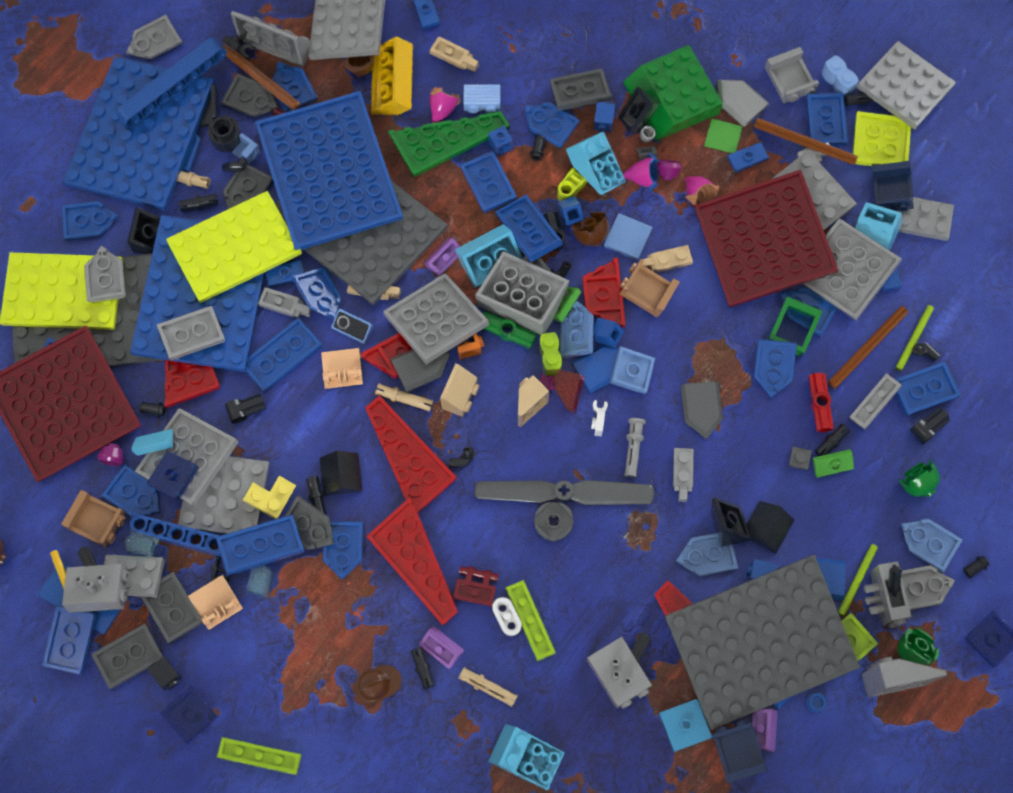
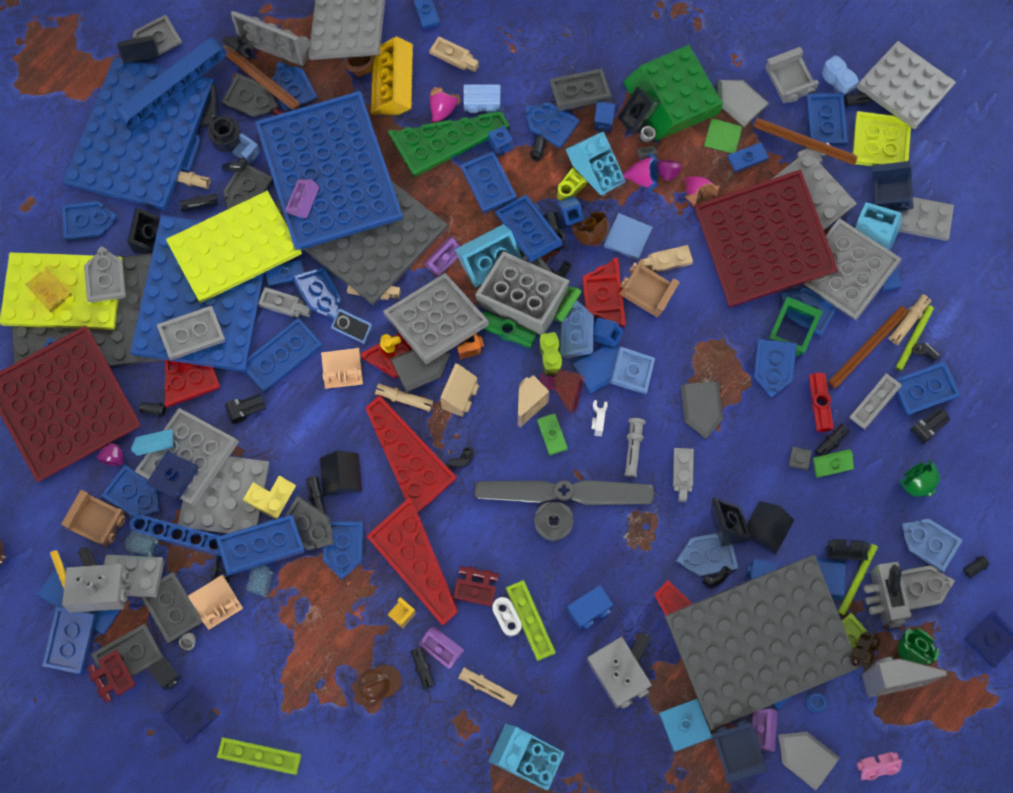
(48, 289): none -> clear yellow plate
(117, 674): none -> dark red plate
(138, 49): none -> black slope
(187, 641): none -> light grey hinge
(302, 198): none -> medium lavender slope
(388, 343): none -> yellow plate
(402, 613): none -> yellow panel
(552, 434): none -> bright green plate
(590, 607): none -> blue brick
(718, 579): none -> black arm
(806, 757): none -> light grey tile
(839, 550): none -> black hinge
(864, 656): none -> dark brown hinge
(888, 764): none -> bright pink hinge
(914, 313): none -> tan pin

